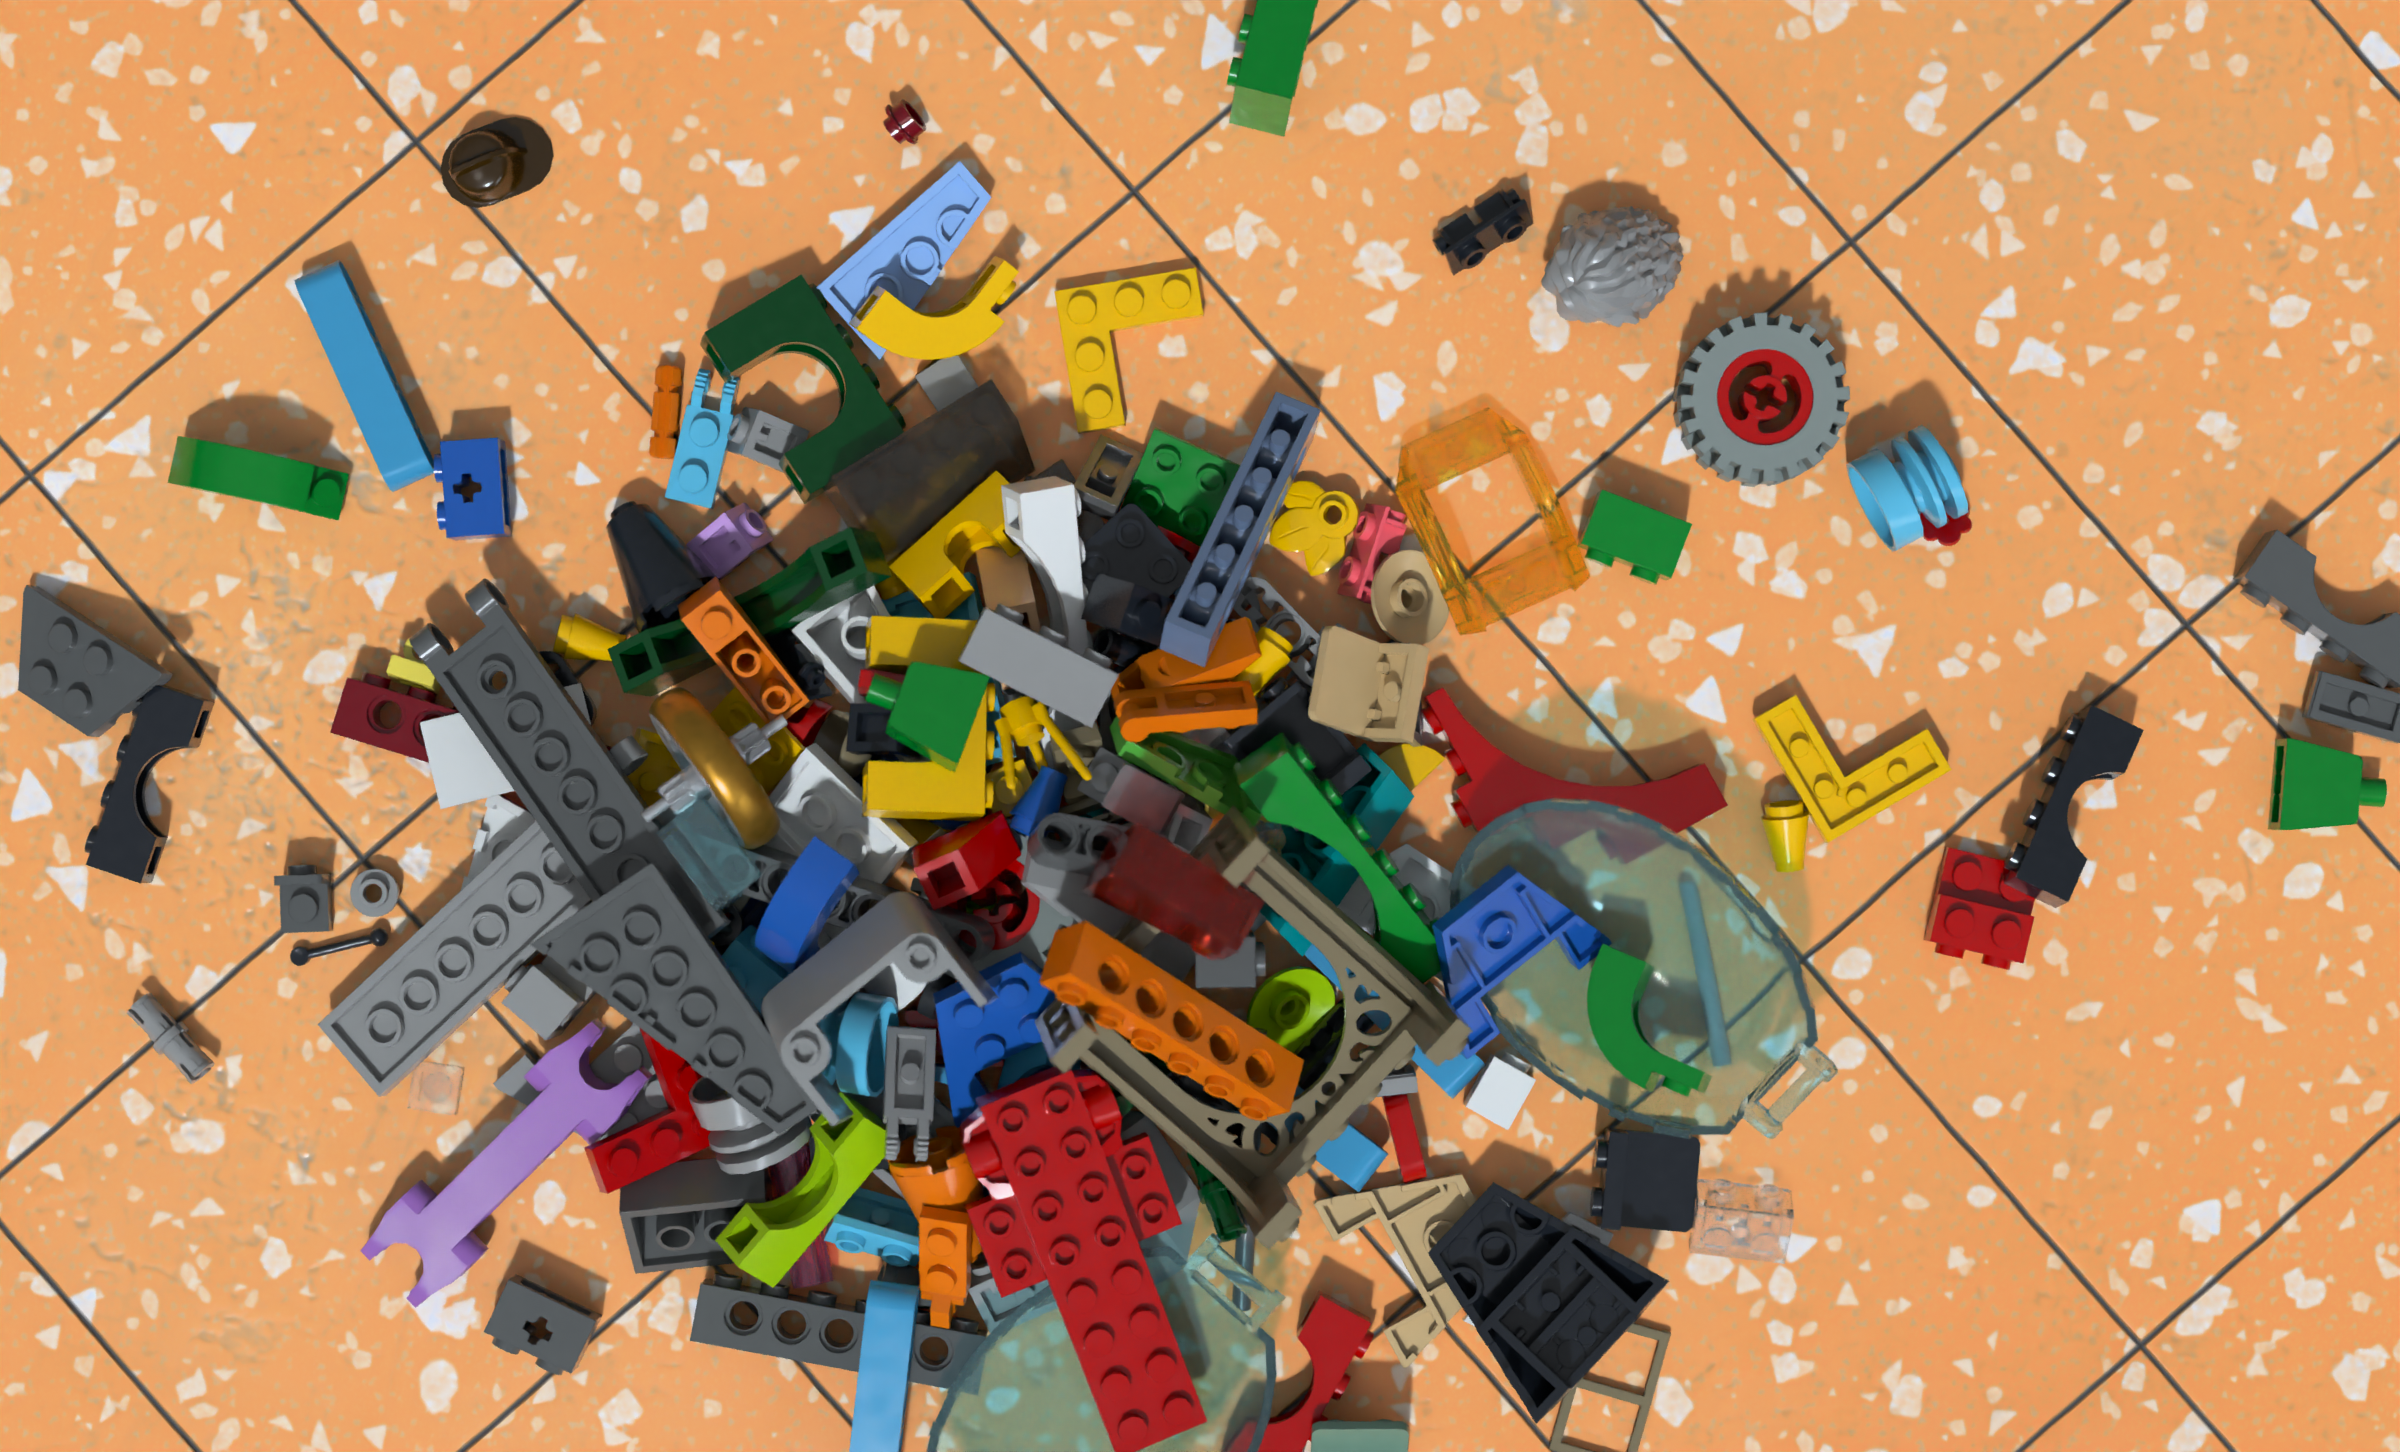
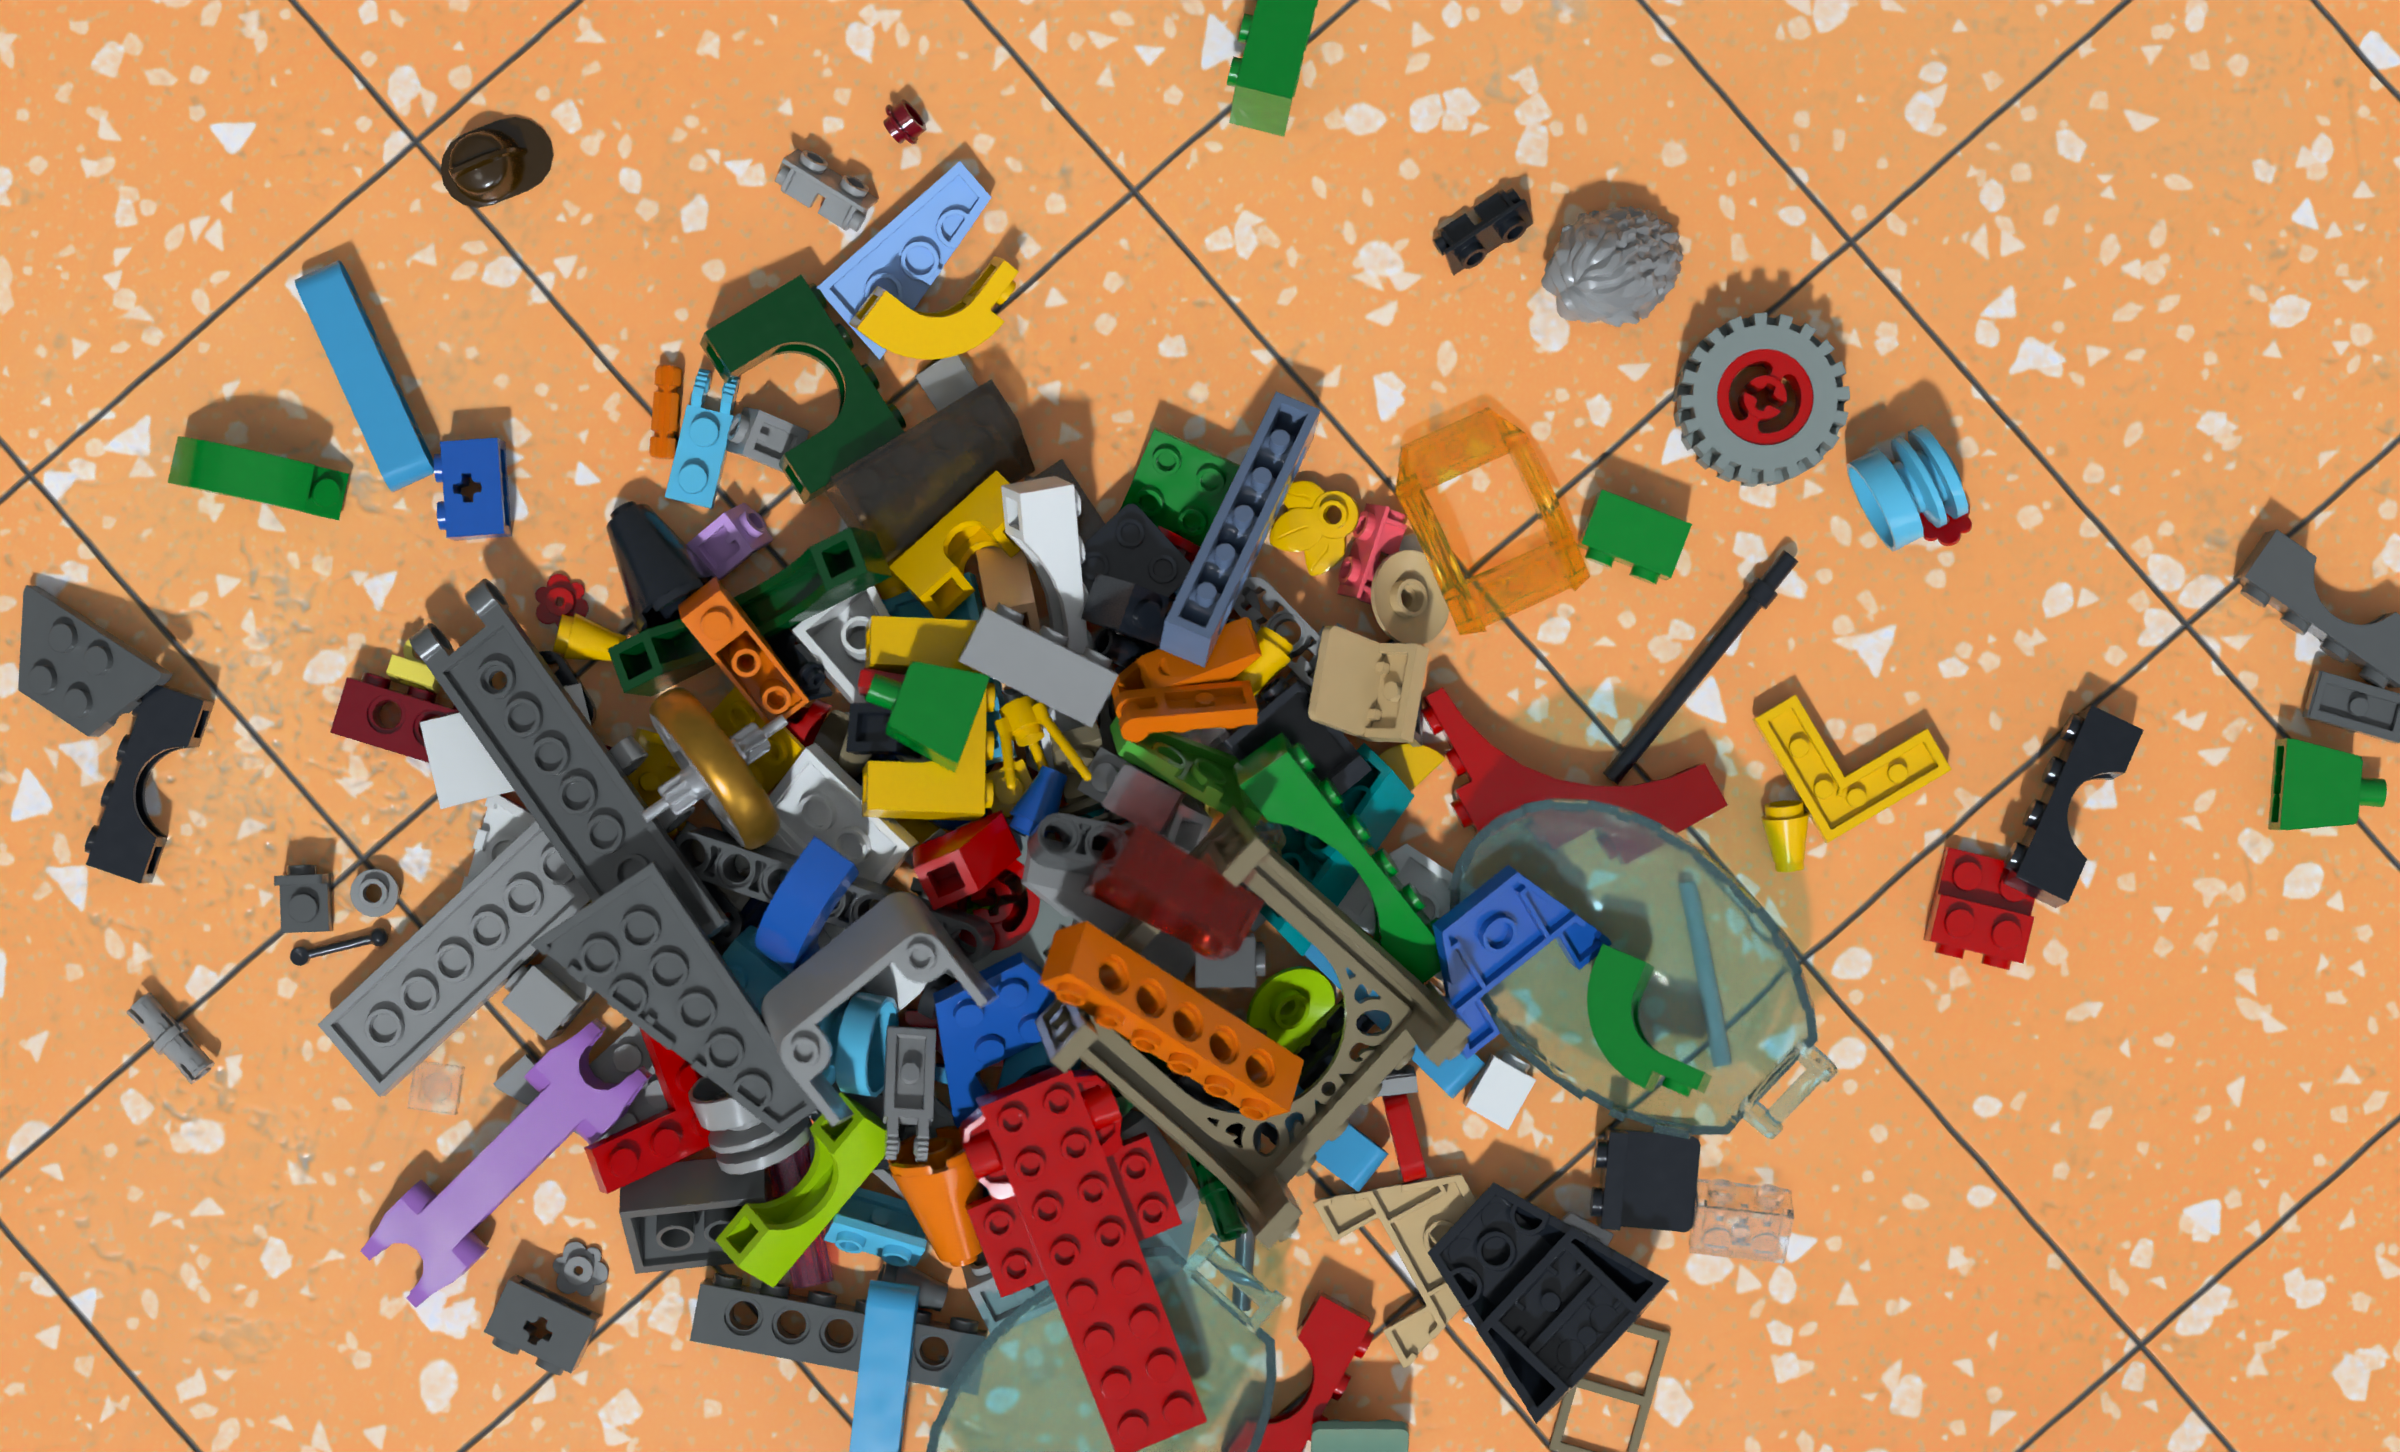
(560, 587): none -> red plant
(593, 1270): none -> light grey plant
(709, 854): clear light blue panel -> none
(843, 194): none -> light grey hinge
(944, 1261): orange hinge -> none
(1093, 312): yellow plate -> none
(1107, 477): flat silver slope -> none
(1758, 595): none -> black bar

